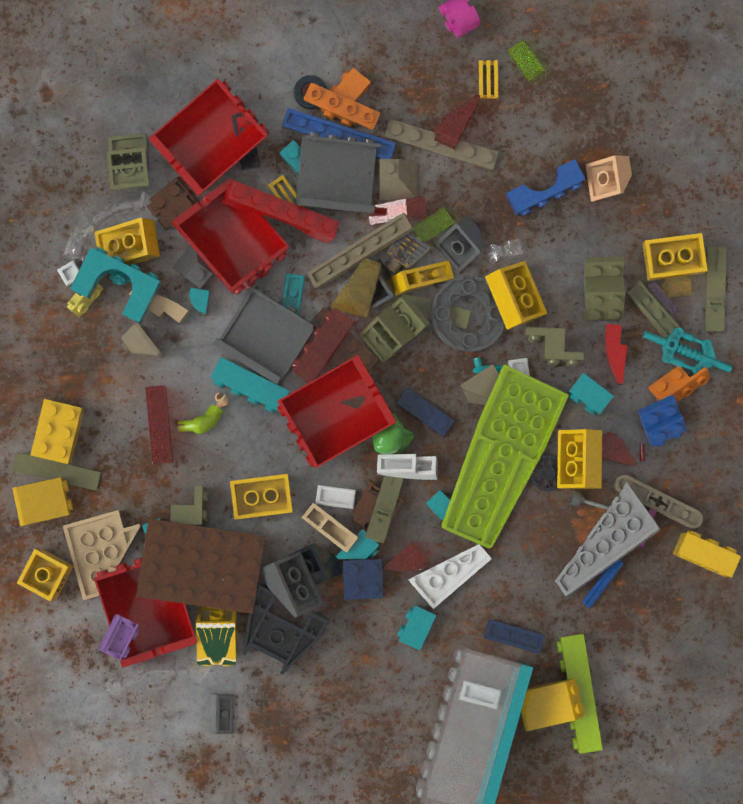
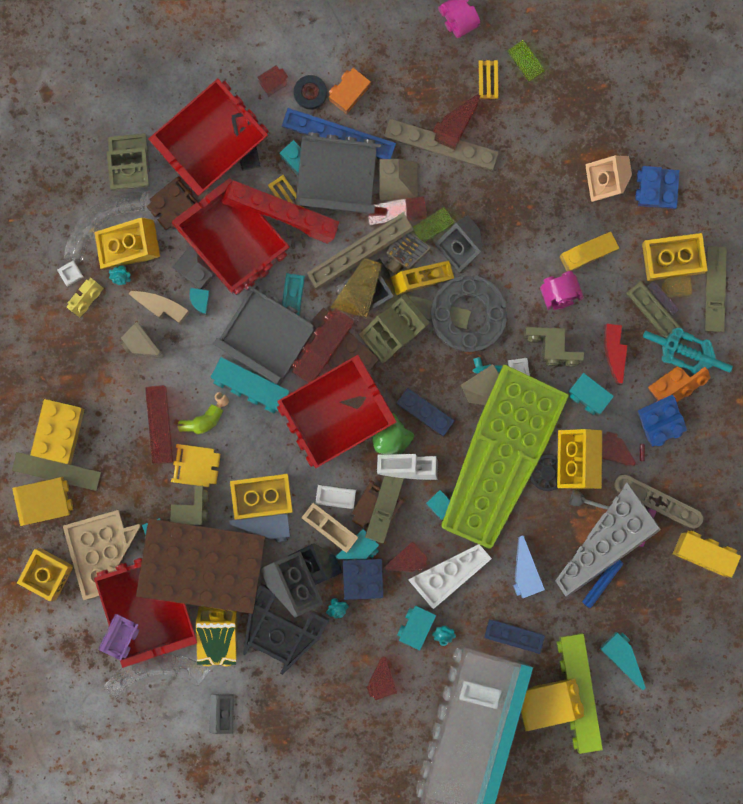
(99, 264): teal arch -> none
(196, 466): none -> yellow plate
(271, 526): none -> sand blue slope
(273, 80): none -> clear red brick
(337, 609): none -> teal plant
(341, 108): orange bracket -> none
(381, 681): none -> clear red slope
(444, 635): none -> teal plant
(511, 249): clear leg -> none
(516, 295): yellow brick -> none
(523, 198): blue arch -> none
(526, 574): none -> light blue slope
(561, 291): none -> dark pink brick
(589, 252): none -> yellow slope
(604, 288): olive bracket -> none
(622, 655): none -> teal slope
(657, 187): none -> blue plate

